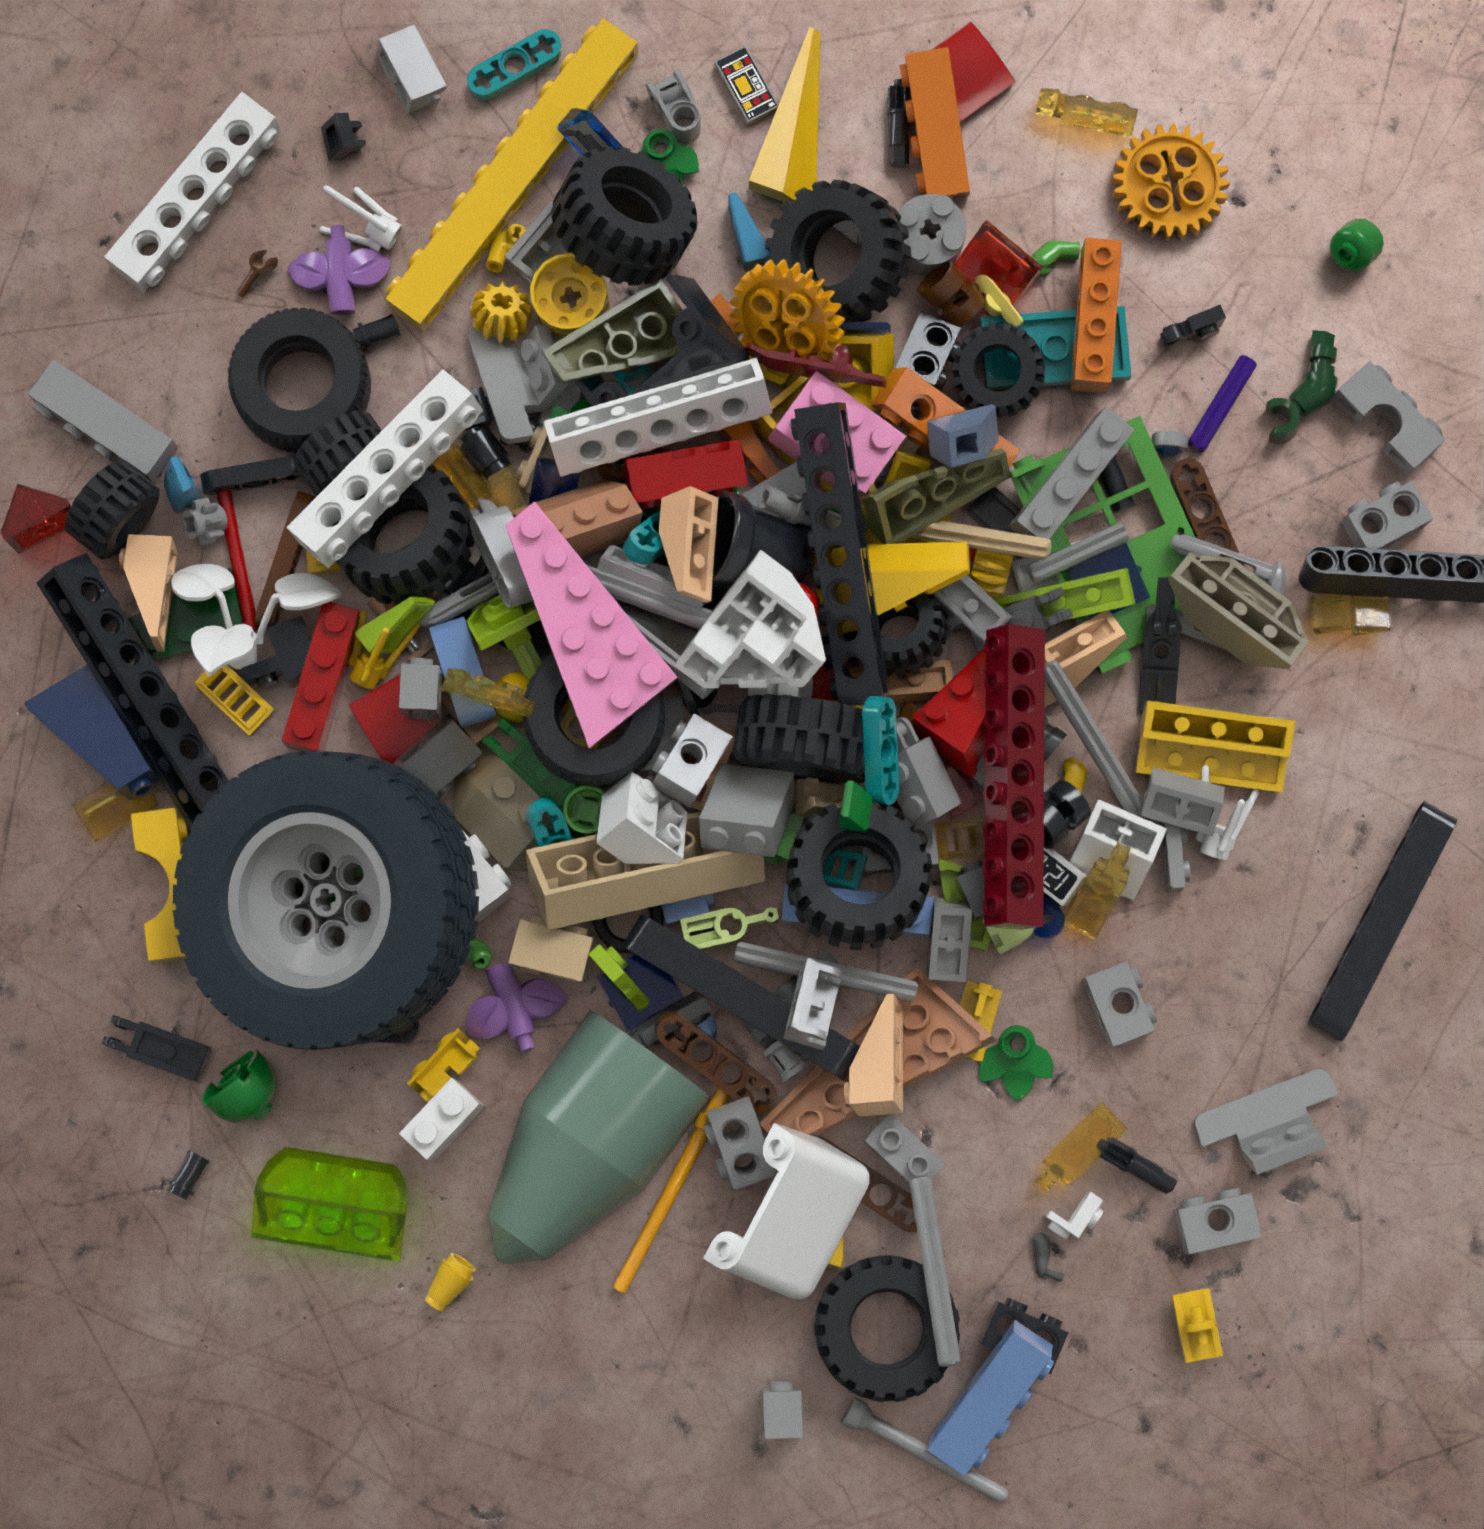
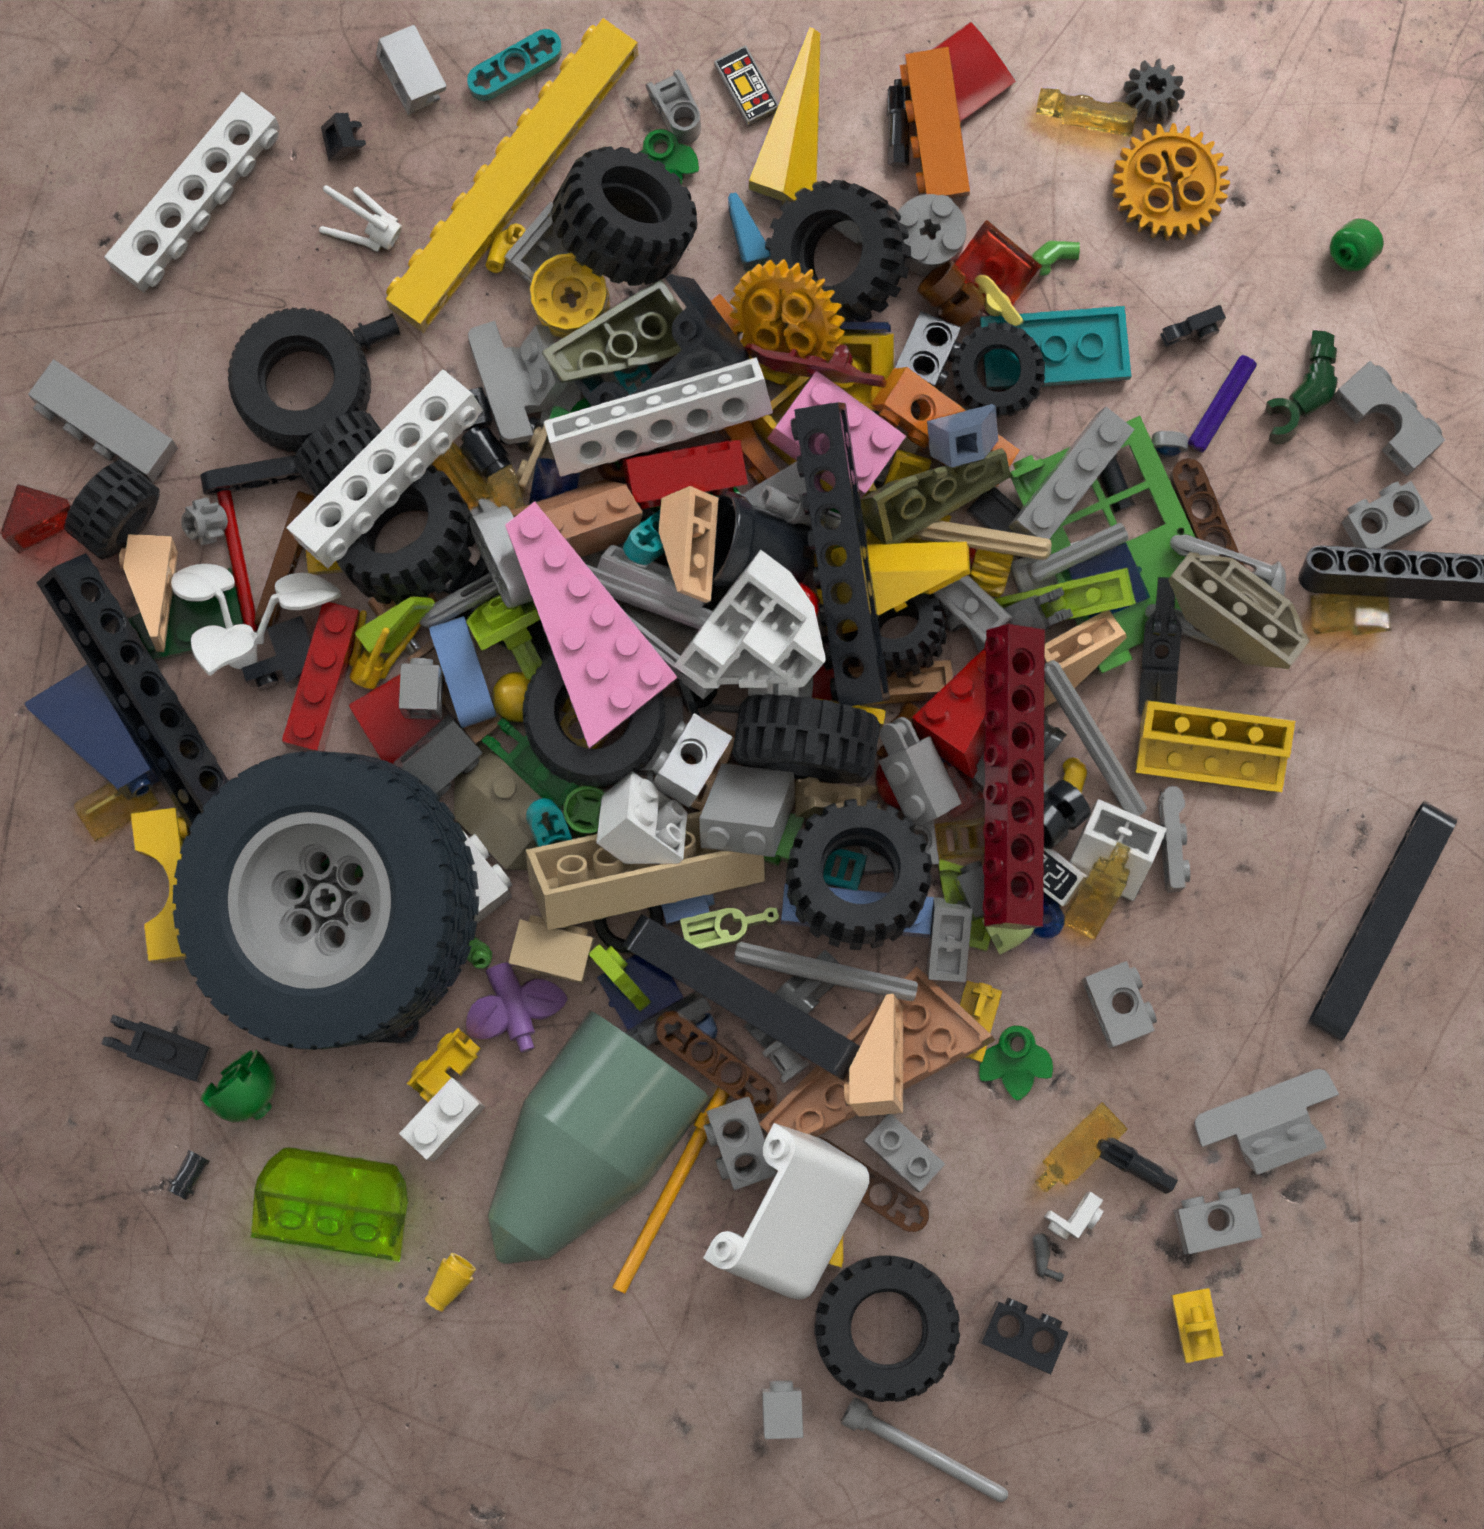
(179, 485): dark azure slope -> none
(256, 720): yellow slope -> none
(257, 268): reddish brown hand -> none
(339, 270): medium lavender plant -> none
(485, 692): clear yellow hinge -> none
(501, 312): yellow gear -> none
(586, 131): slope -> none
(812, 1004): light grey hinge -> none
(855, 808): green slope -> none
(880, 749): teal beam -> none
(934, 1271): light grey axle -> none
(990, 1398): medium blue brick -> none
(1096, 315): orange brick -> none
(1159, 80): none -> dark grey gear
(1183, 801): light grey hinge -> none
(1224, 837): white plant -> none

